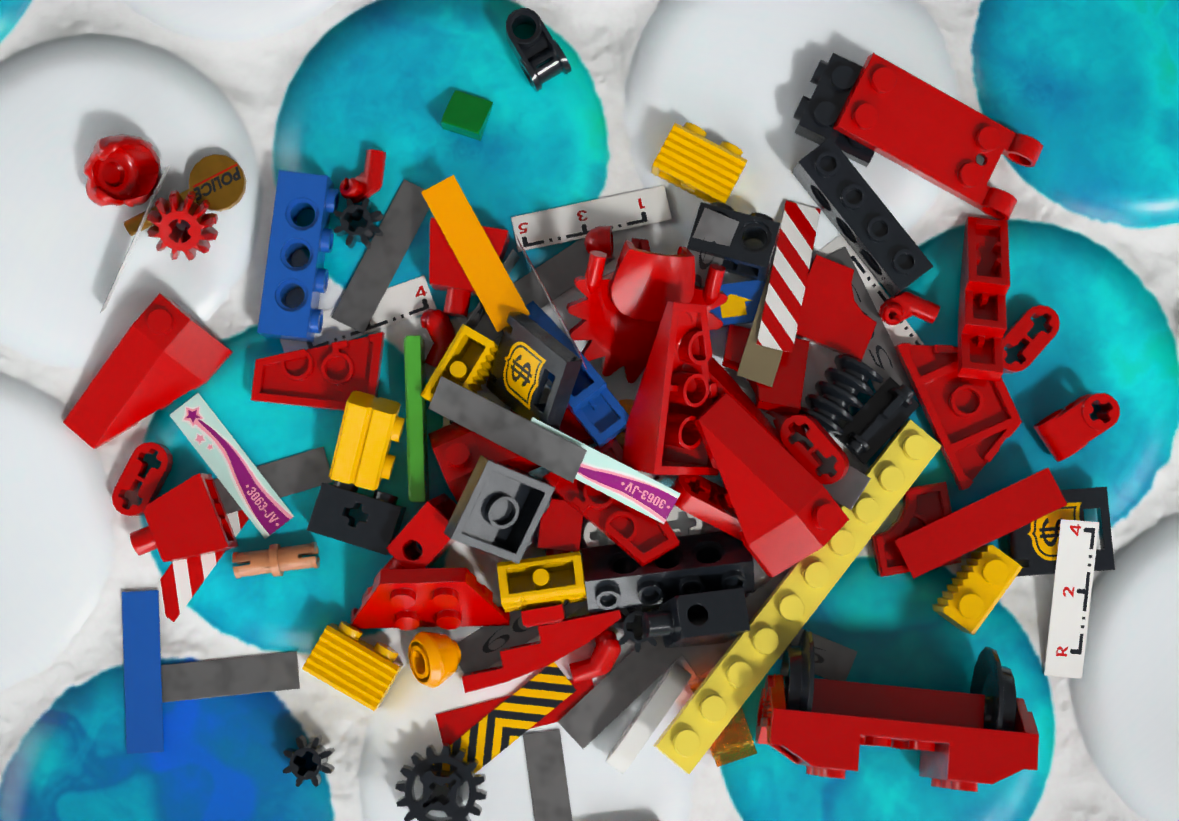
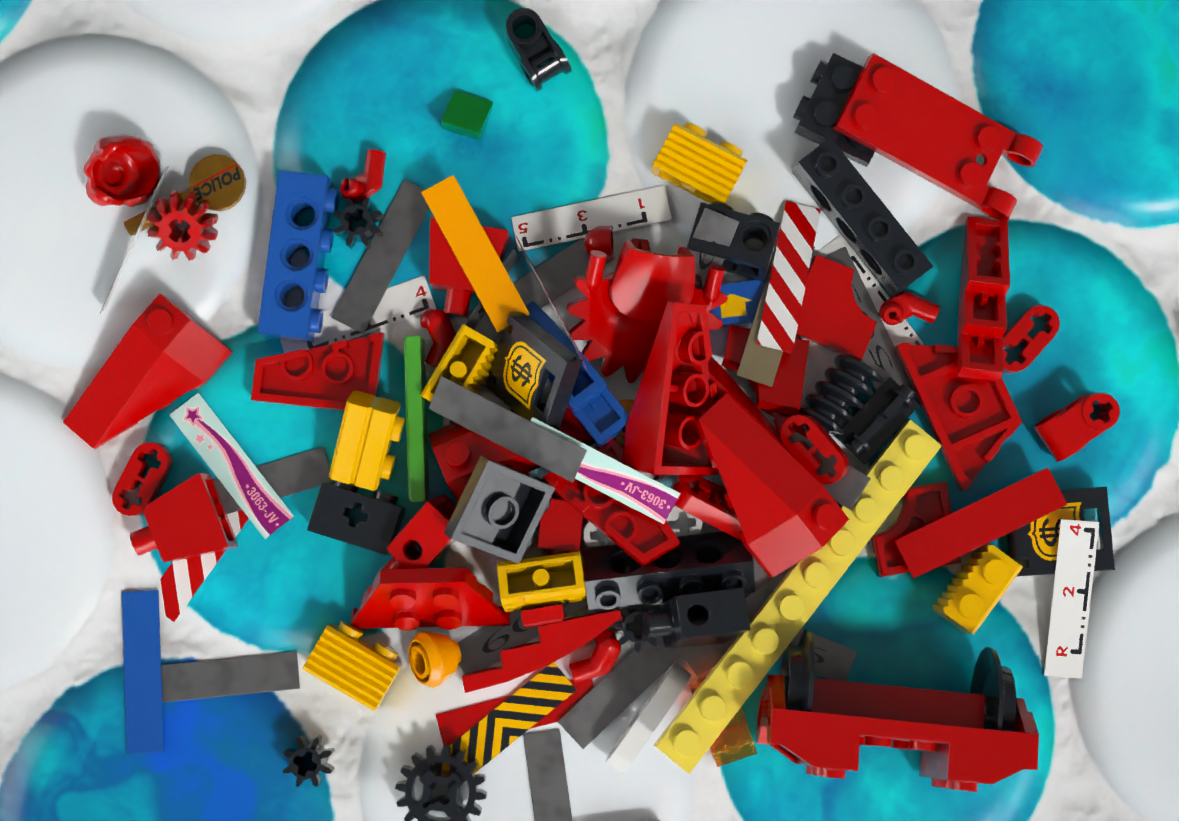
(276, 560): nougat pin -> none

